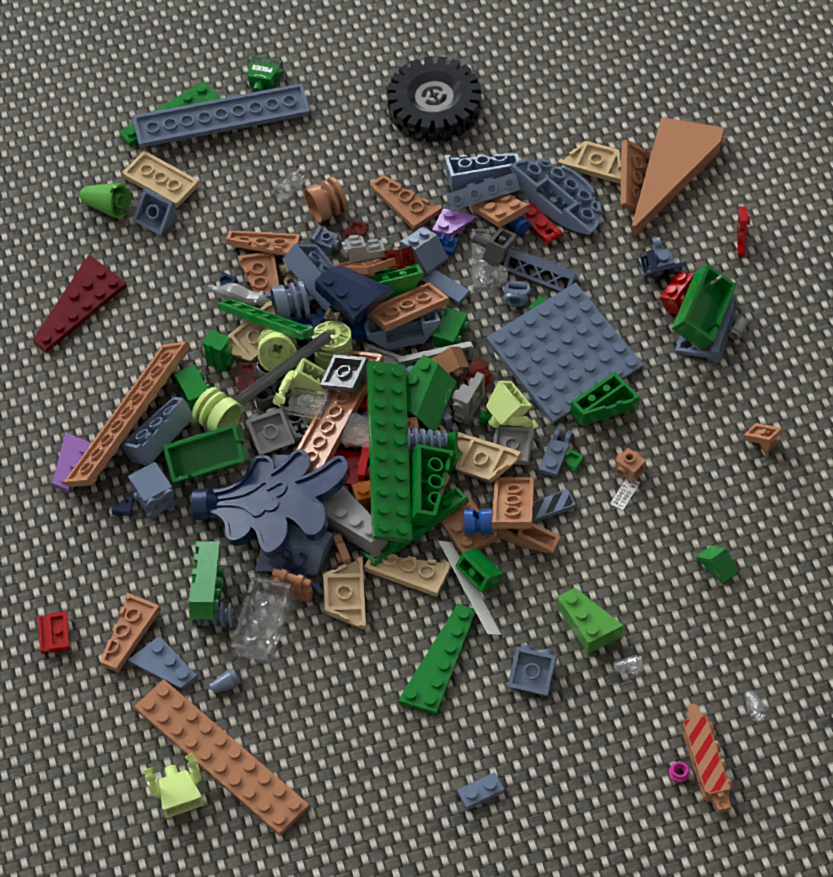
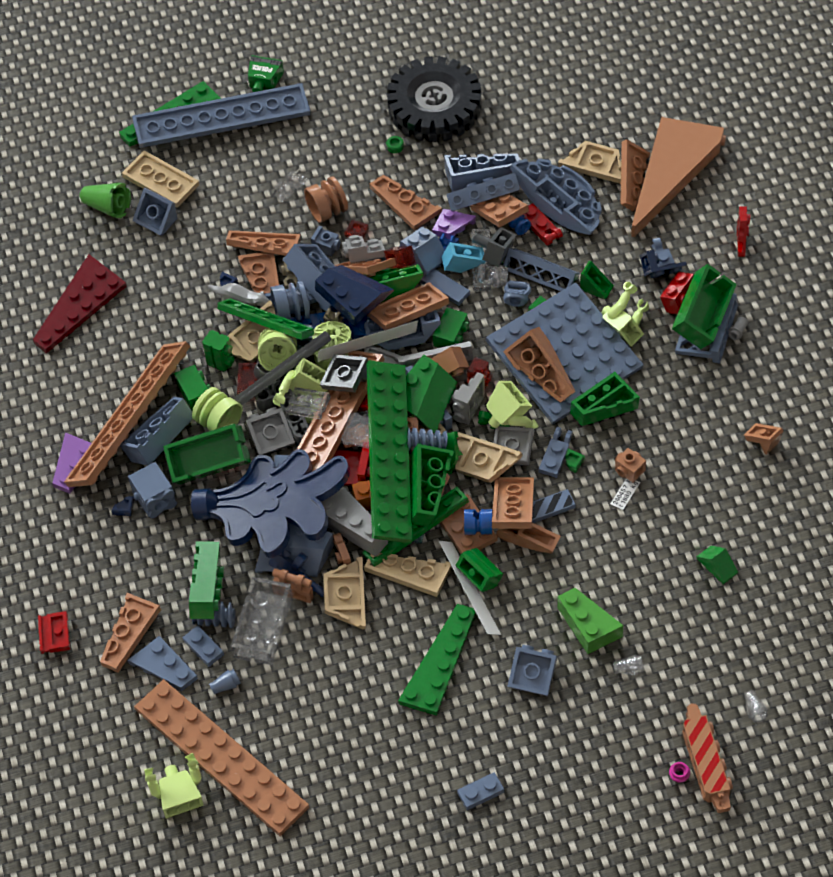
(203, 646): none -> sand blue plate
(367, 341): none -> white sticker
(395, 144): none -> green tile
(462, 257): none -> medium azure slope
(539, 361): none -> nougat wedge
(594, 281): none -> green slope
(623, 323): none -> yellowish green torso

